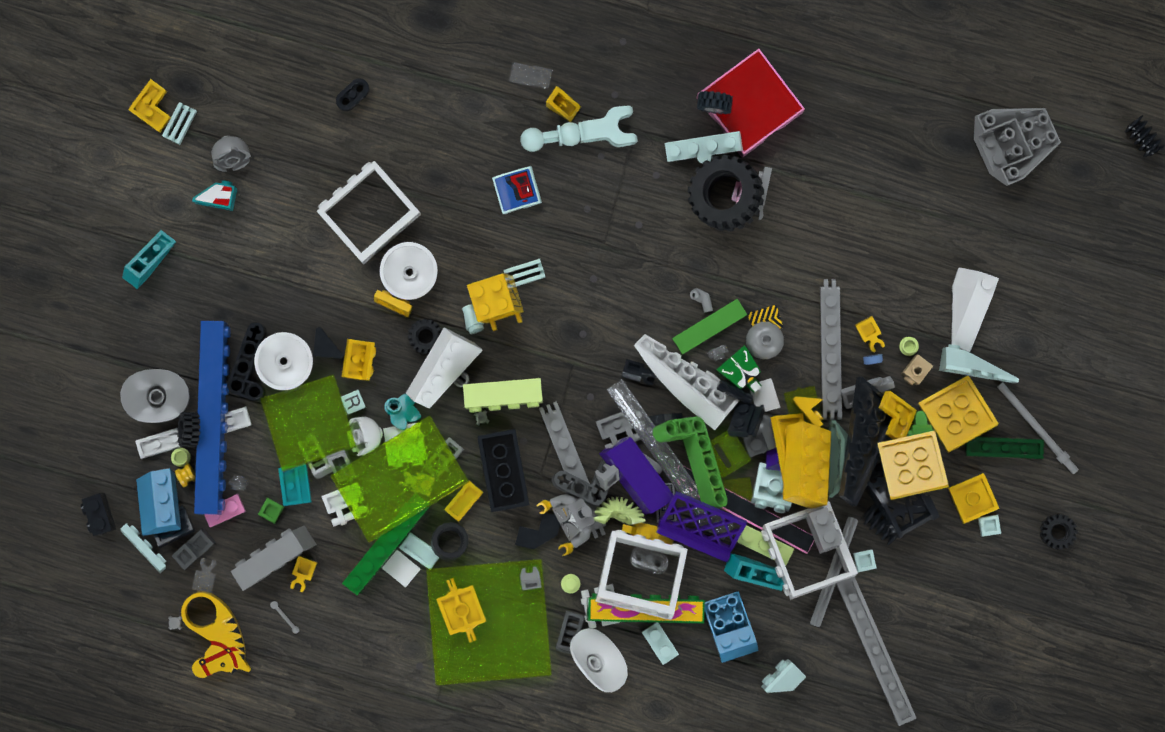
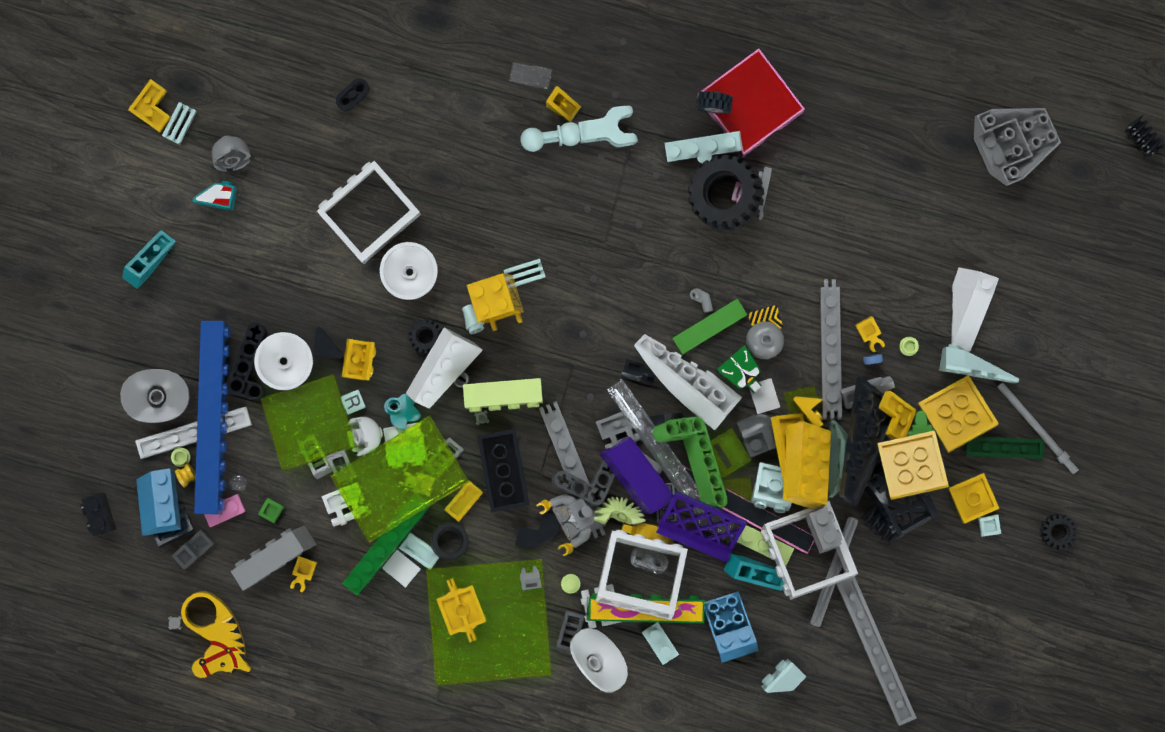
(144, 547): light aqua plate -> none
(188, 429): black tyre -> none
(204, 579): clear plate -> none
(274, 605): light grey hinge -> none
(295, 486): teal plate -> none
(398, 305): yellow plate -> none
(517, 190): slope -> none
(609, 477): light grey tile -> none
(718, 353): clear plate -> none
(734, 392): black axle -> none
(746, 420): black plate -> none
(772, 460): dark purple slope -> none
(864, 560): light aqua tile -> none
(916, 370): tan brick -> none

